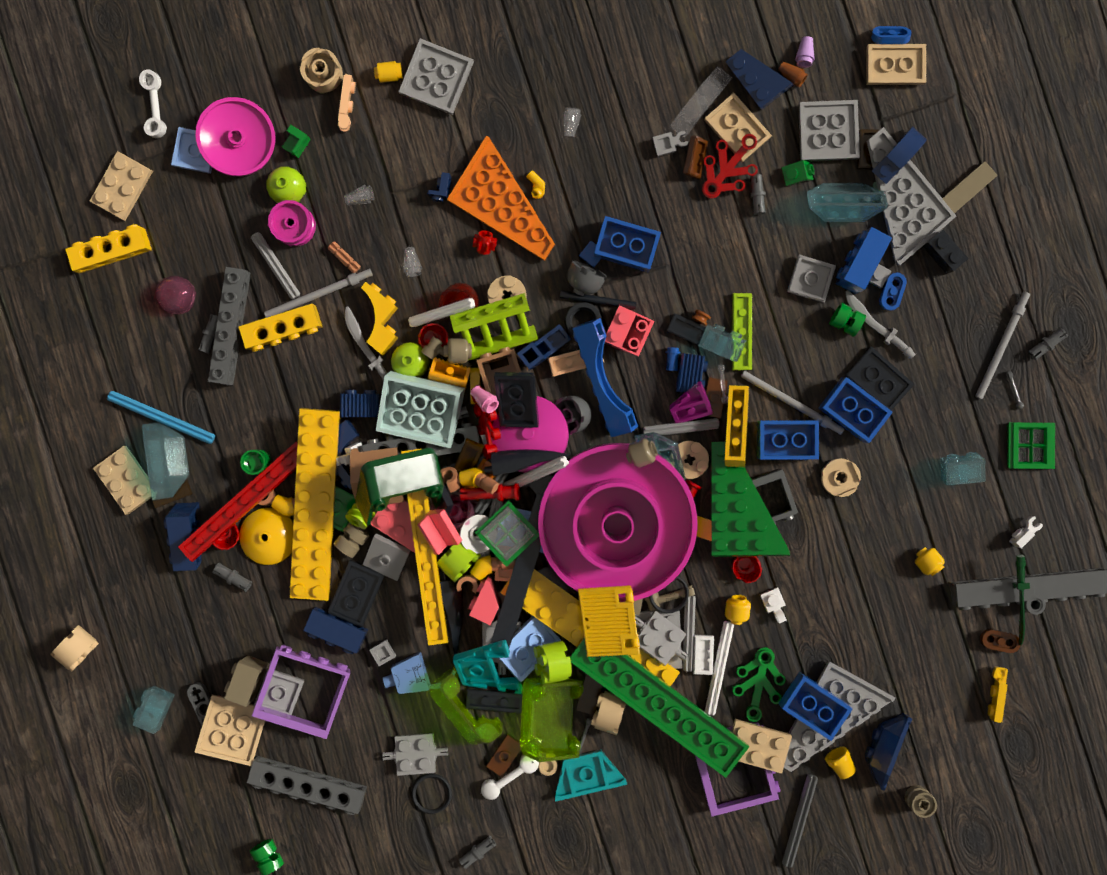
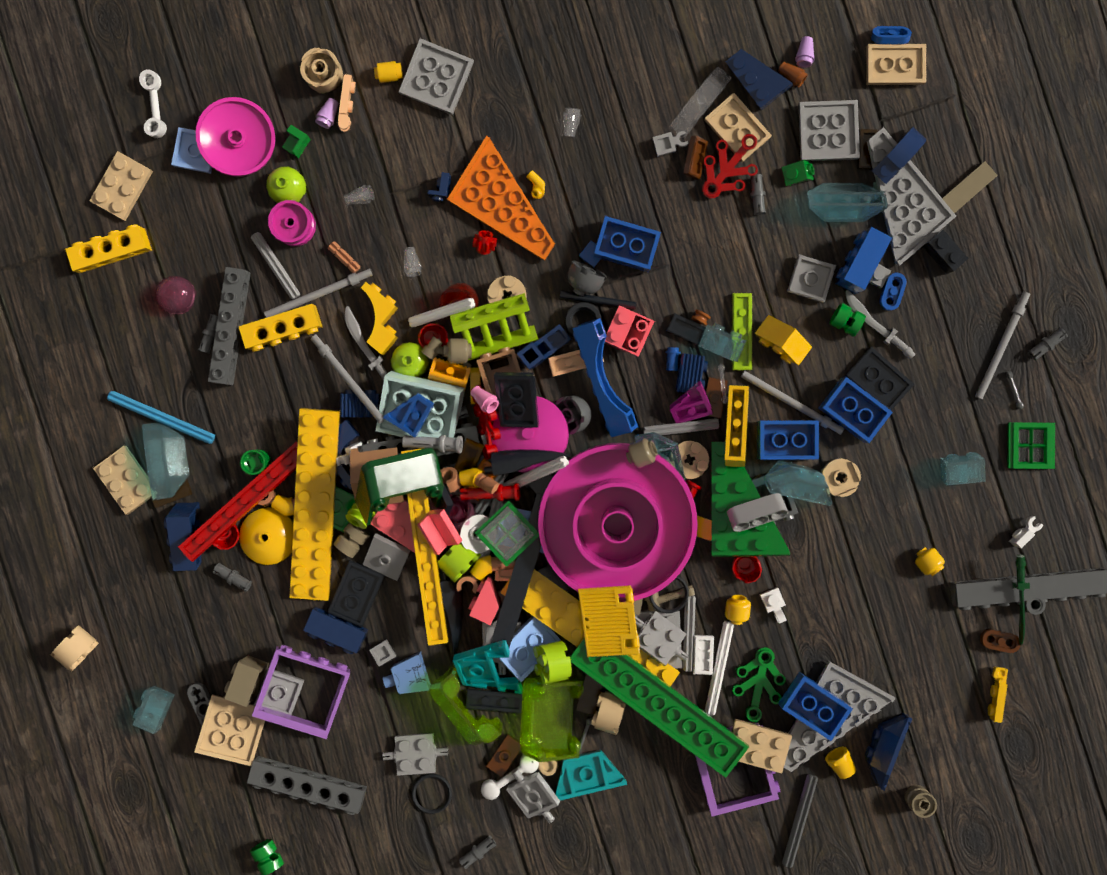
(326, 352): none -> light grey bar
(327, 113): none -> lavender cone
(411, 414): none -> blue wing
(442, 443): none -> light grey pin
(533, 795): none -> light grey plate
(757, 512): none -> light grey beam
(783, 339): none -> yellow brick
(798, 482): none -> clear light blue wedge

